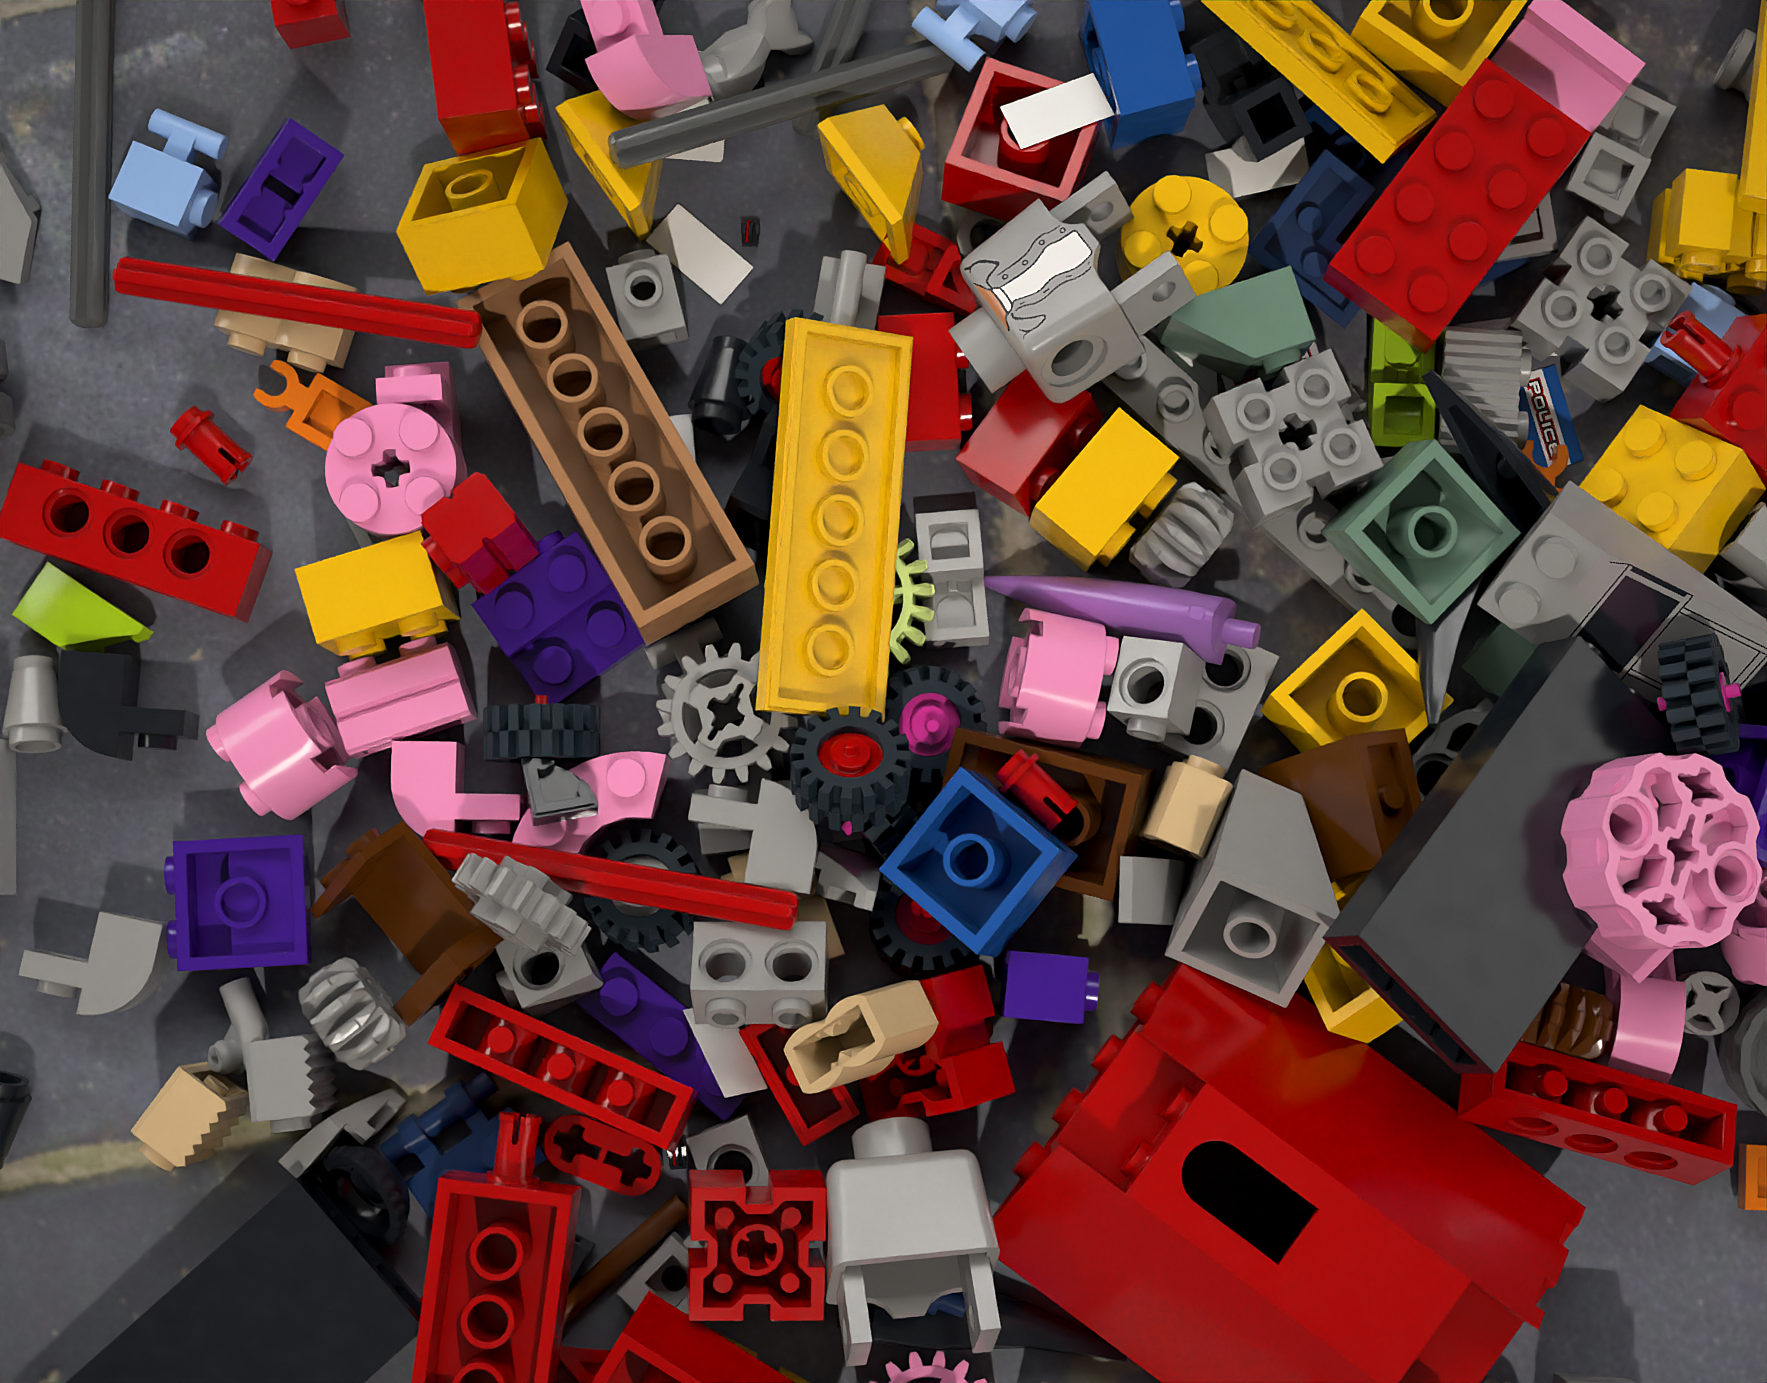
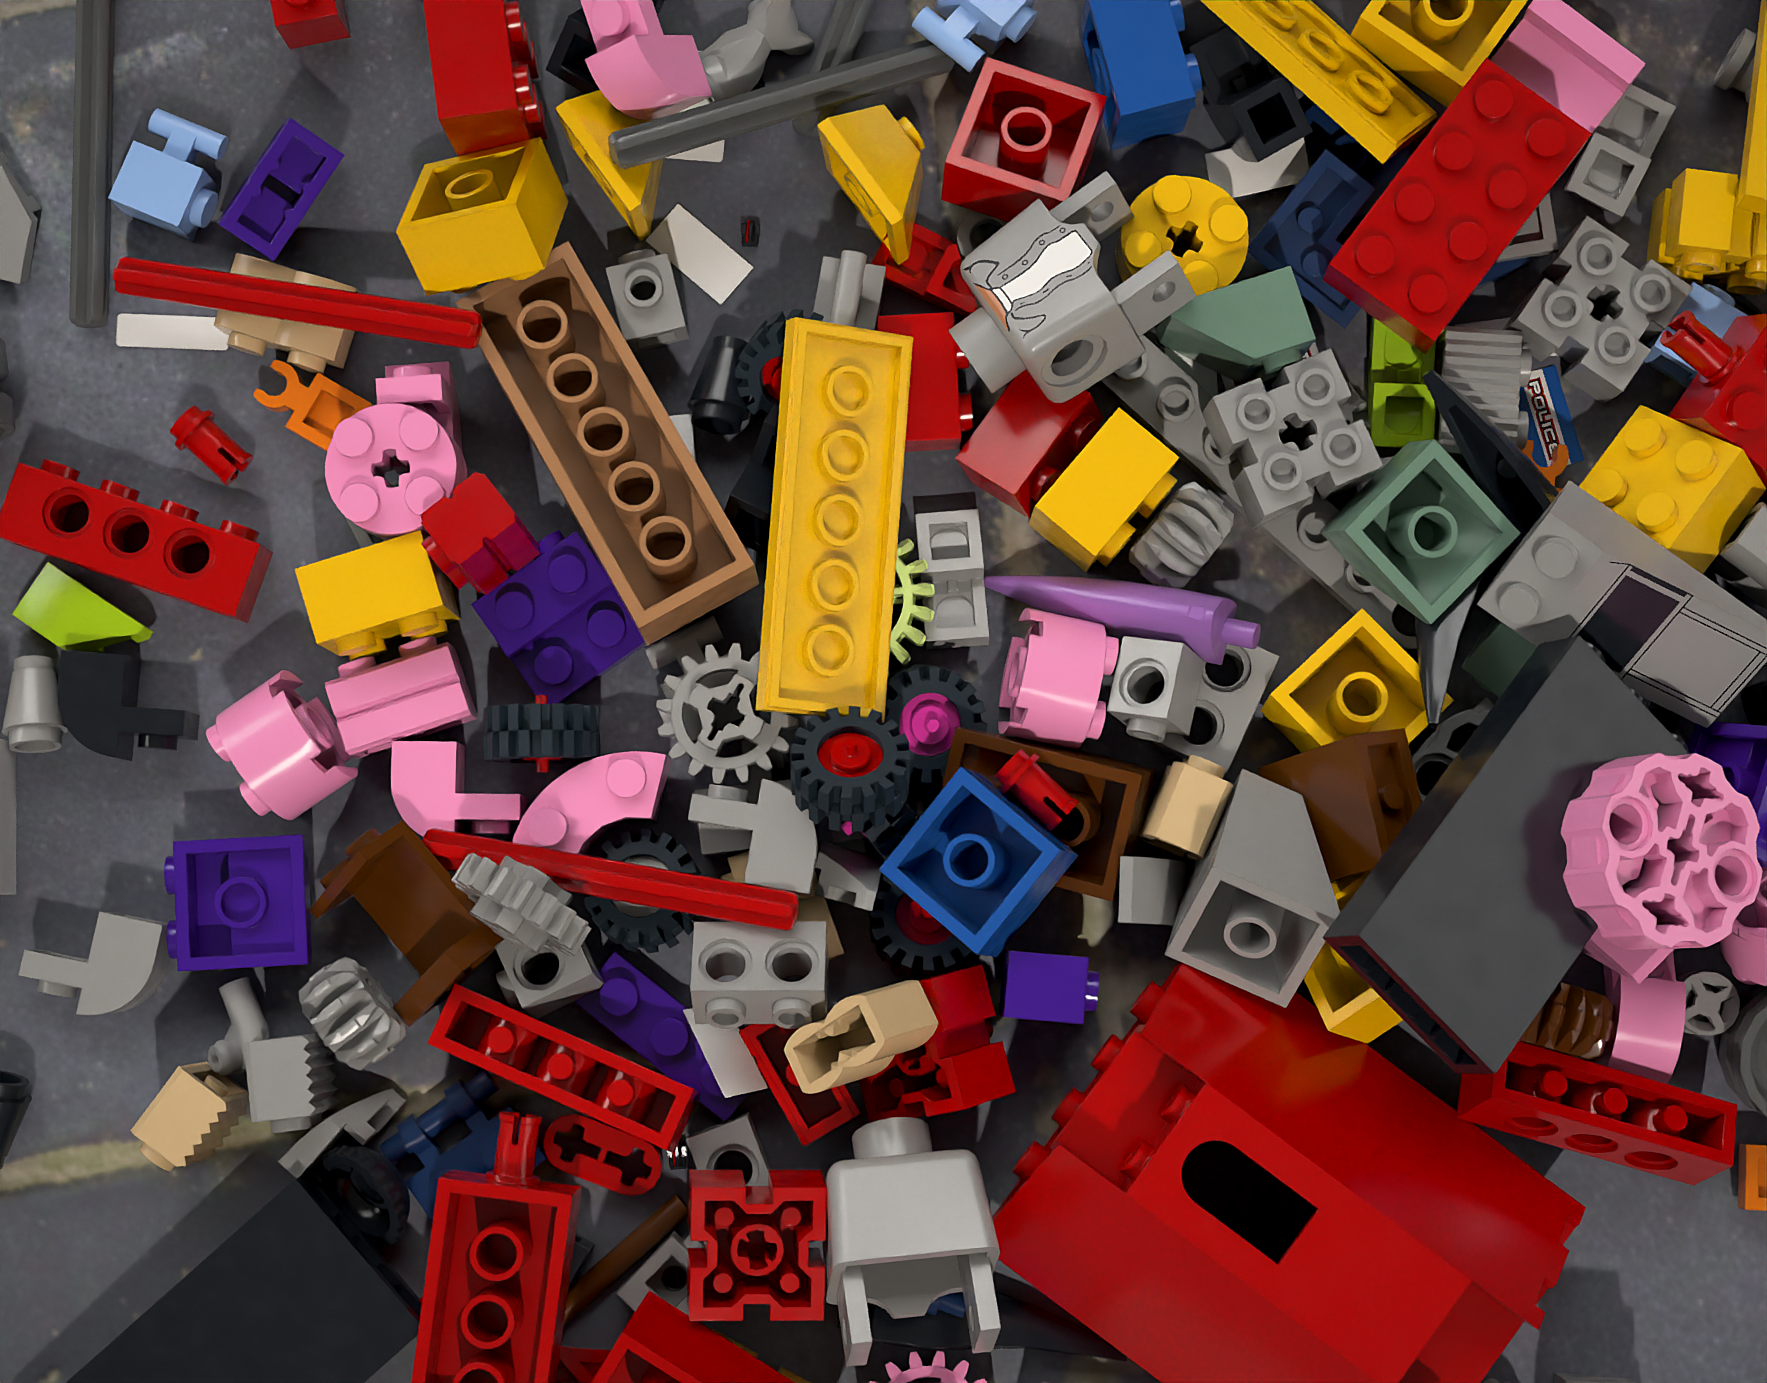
(169, 332): none -> white sticker
(555, 792): tile -> none
(1057, 110): white sticker -> none
(1698, 696): black wheel -> none

